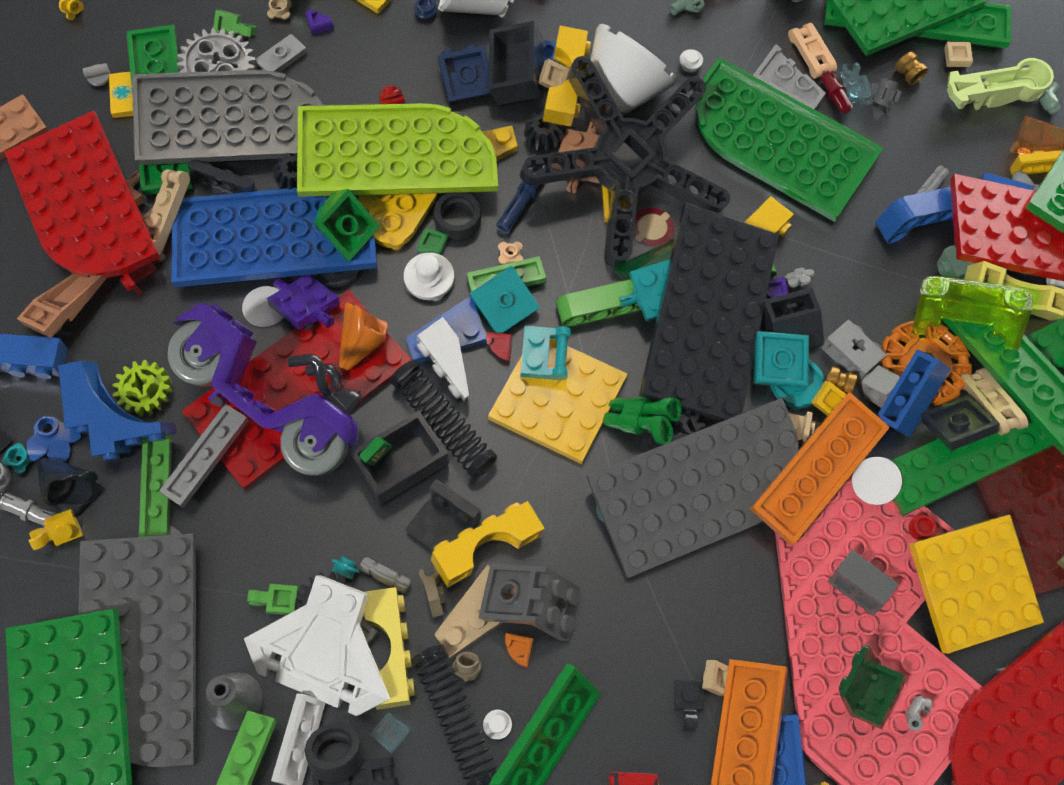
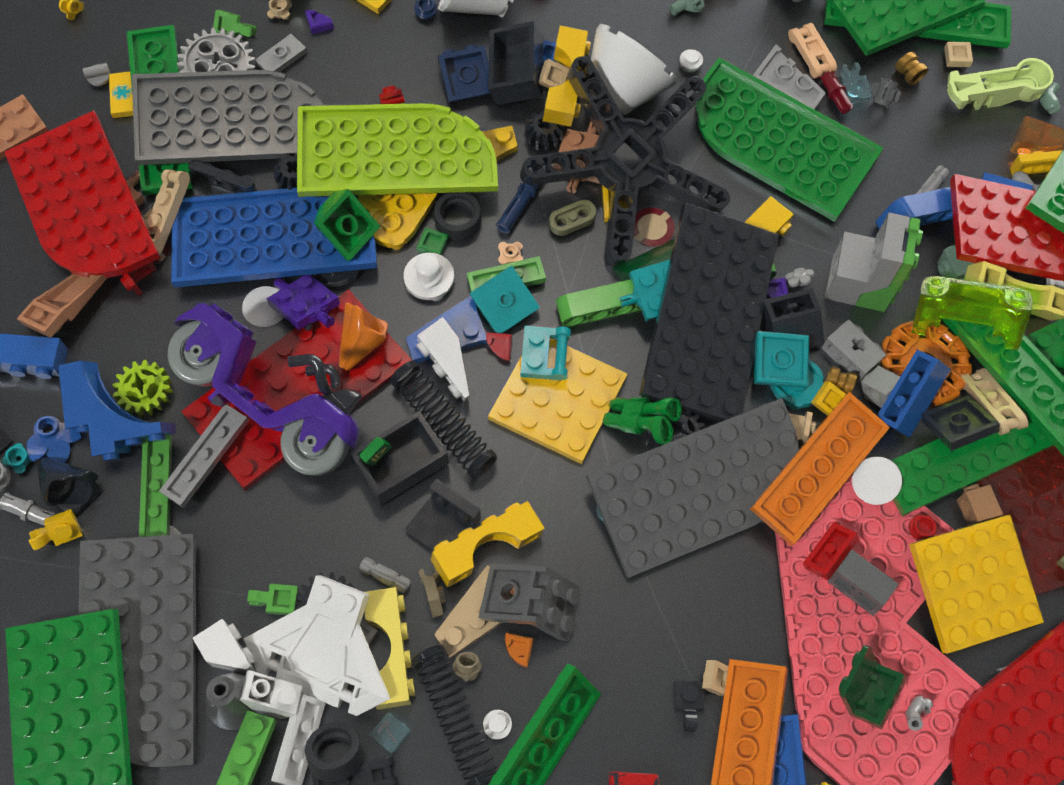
(222, 650): none -> white slope
(270, 695): none -> white slope
(345, 567): teal plate -> none
(571, 217): none -> olive plate
(831, 551): none -> red plate
(873, 269): none -> light grey piece
(979, 504): none -> medium nougat brick

